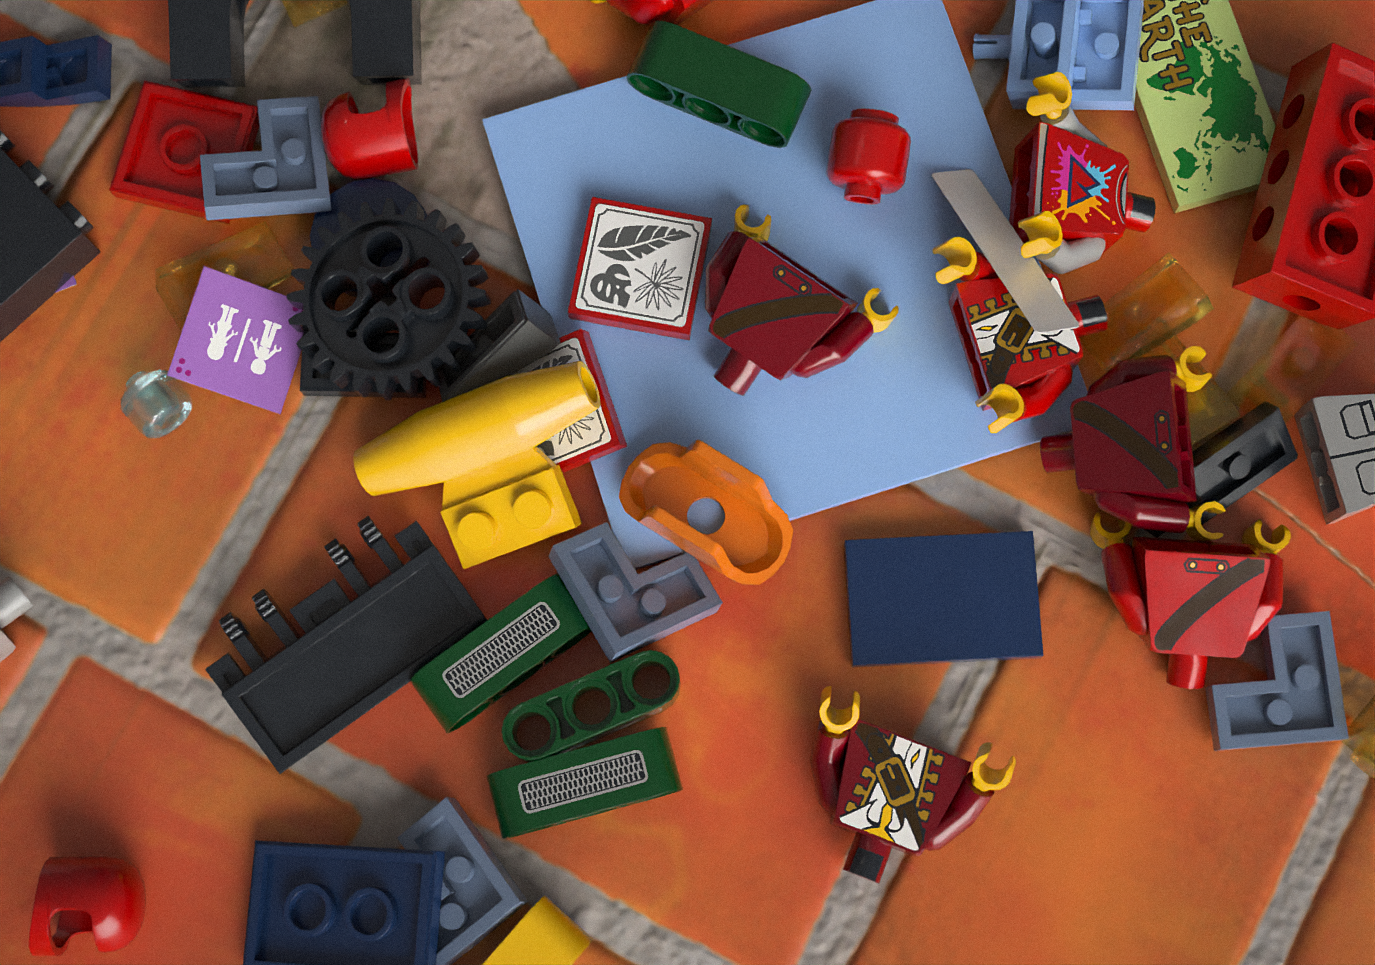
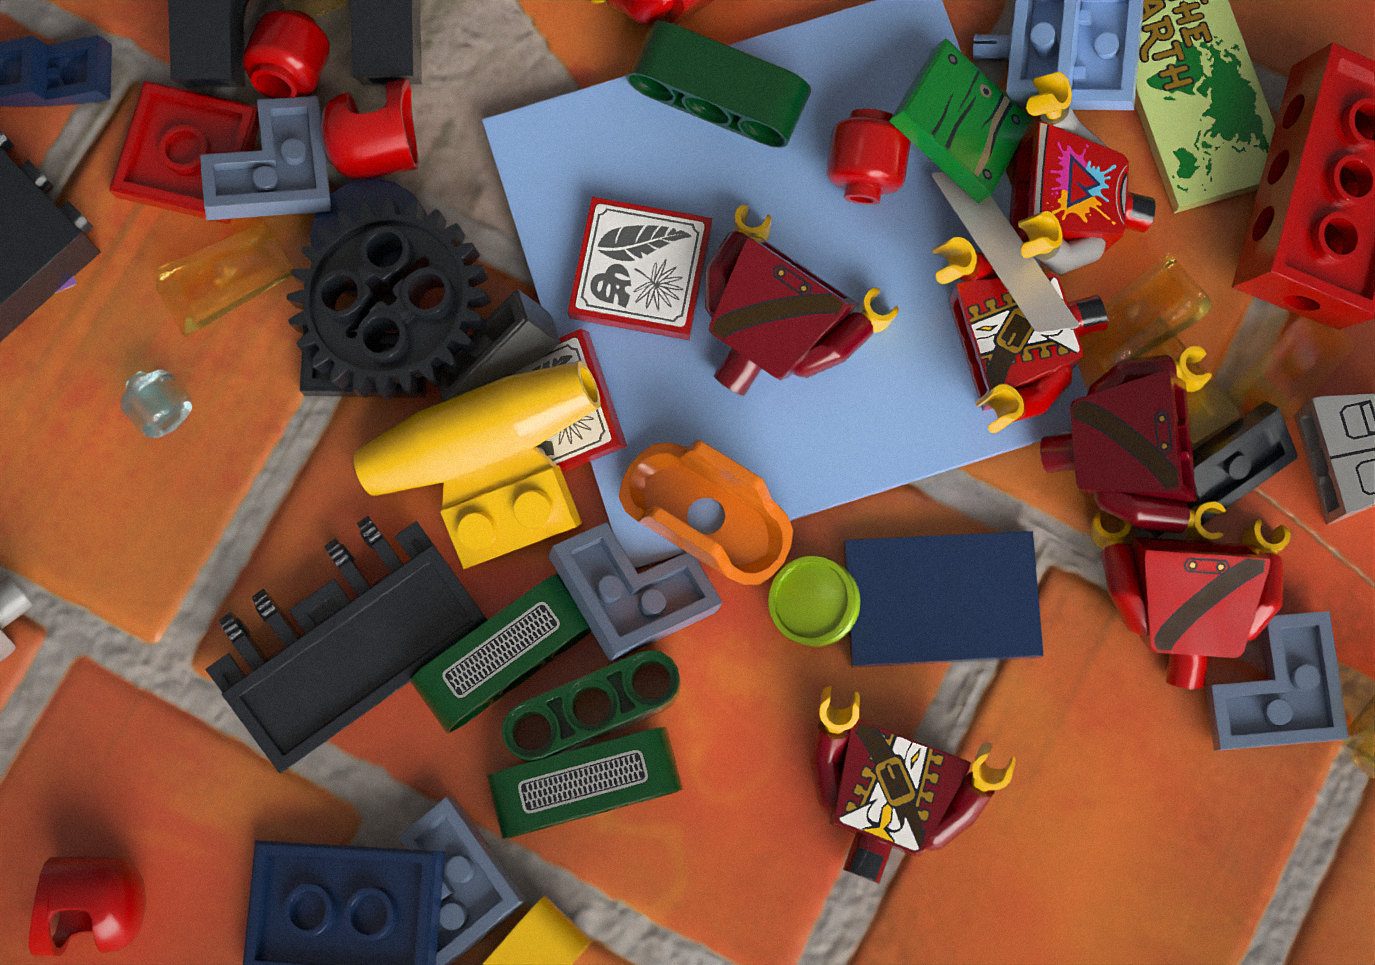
(238, 341): medium lavender sticker -> none
(286, 54): none -> red head
(814, 601): none -> lime piece
(961, 121): none -> green tile

